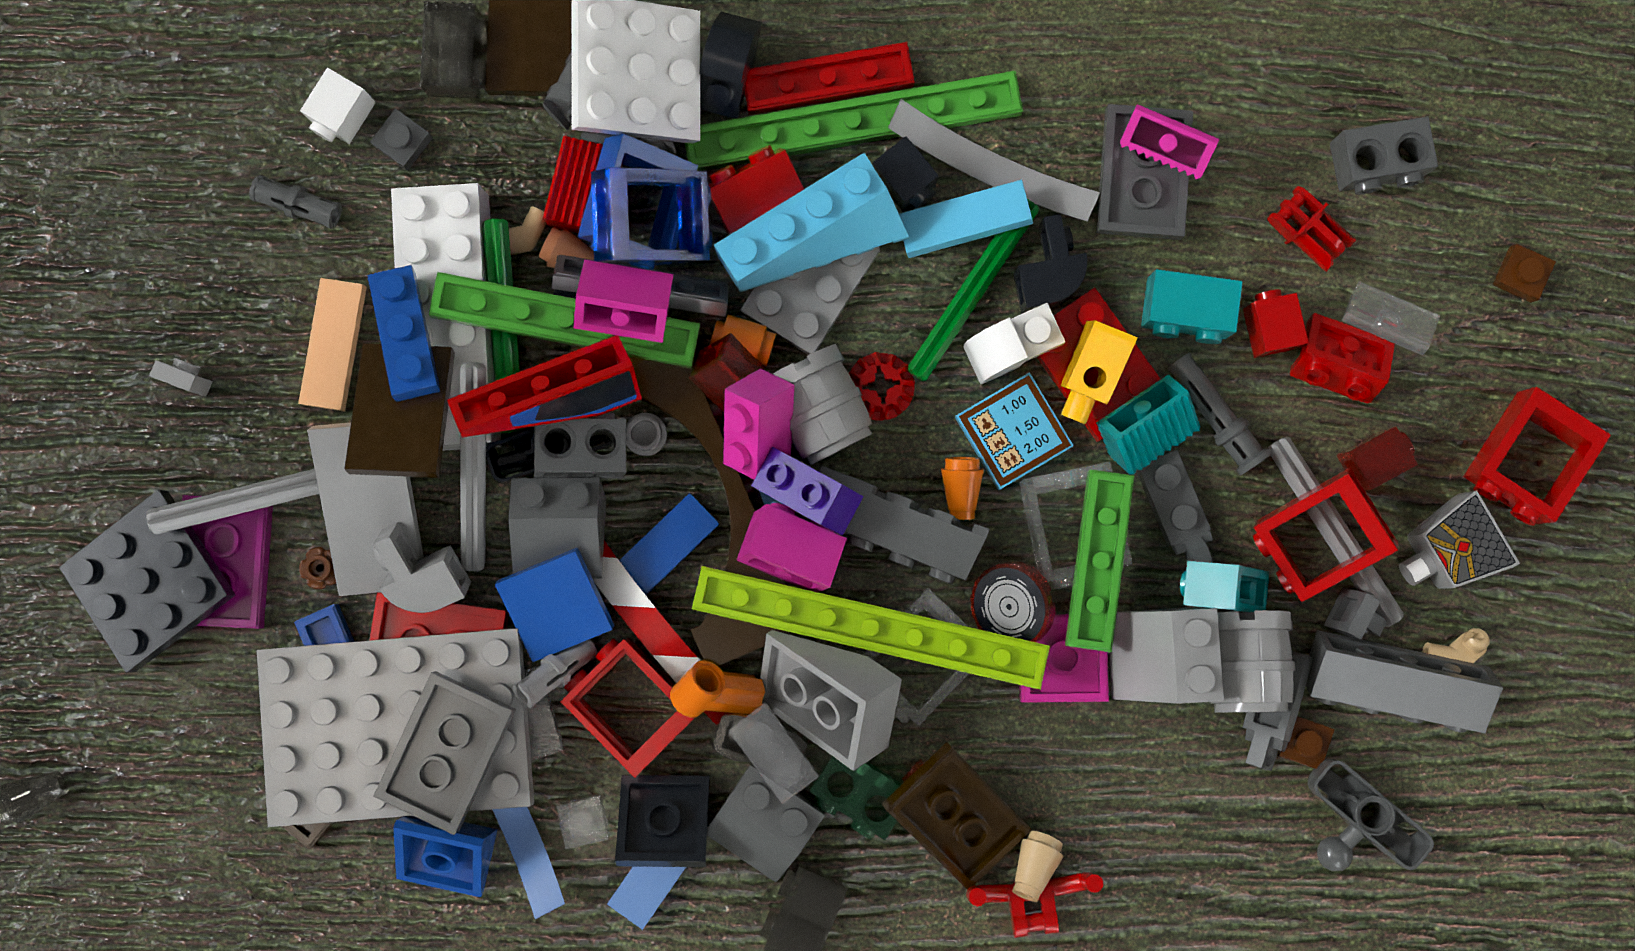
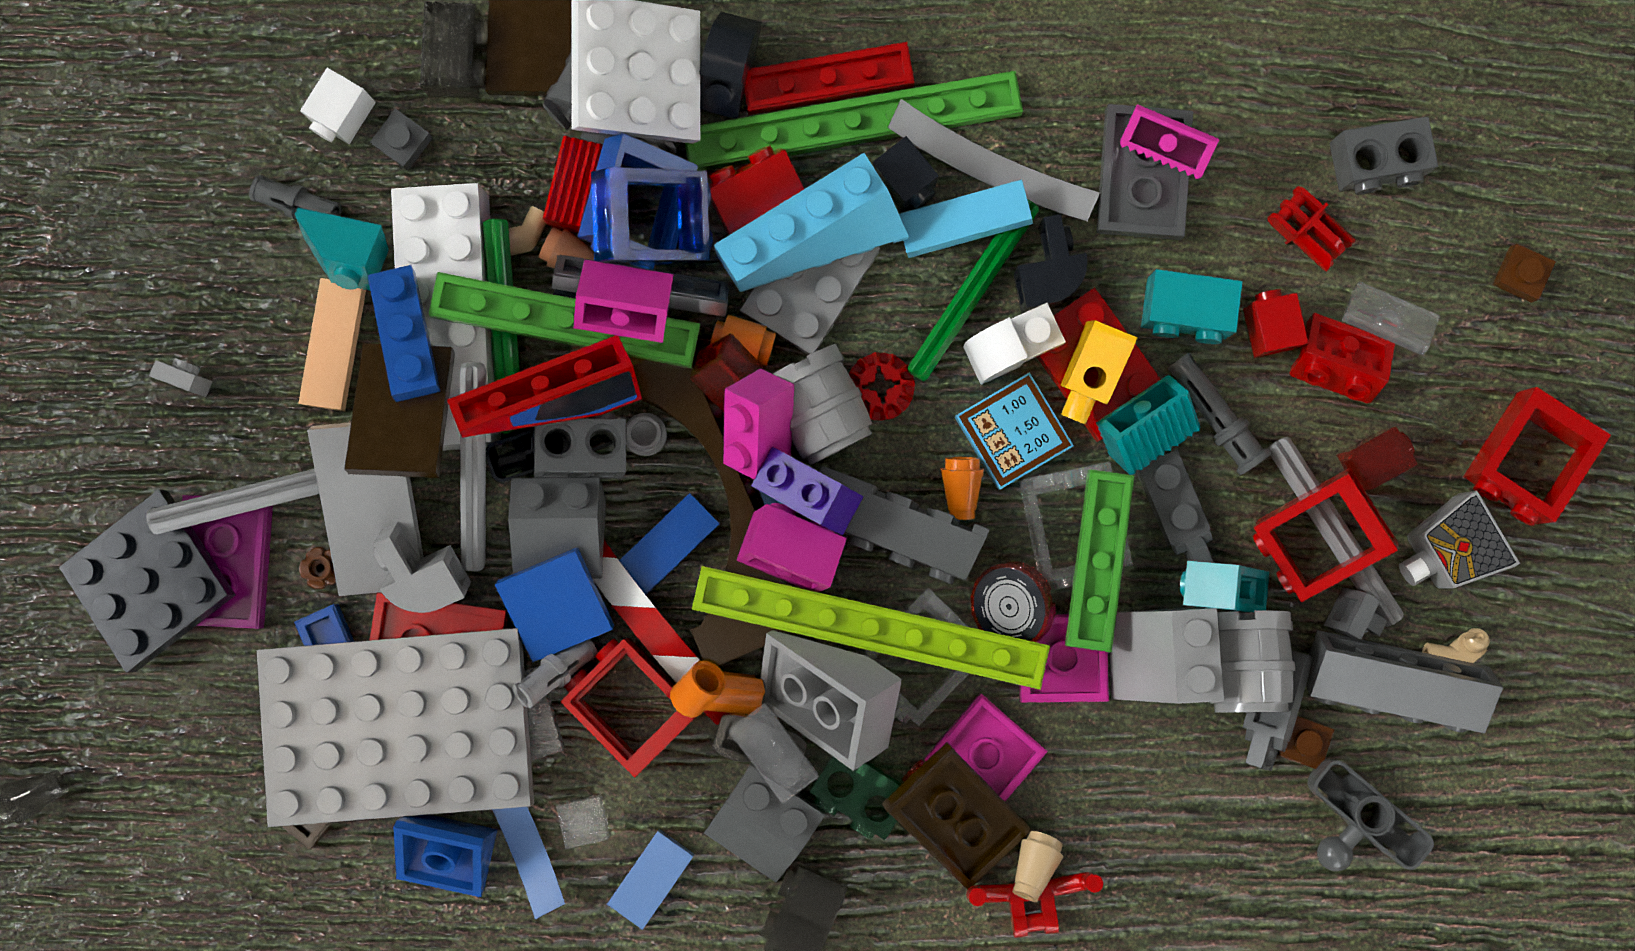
(344, 247): none -> teal slope
(444, 752): dark grey plate -> none
(663, 821): black plate -> none
(992, 746): none -> dark pink tile

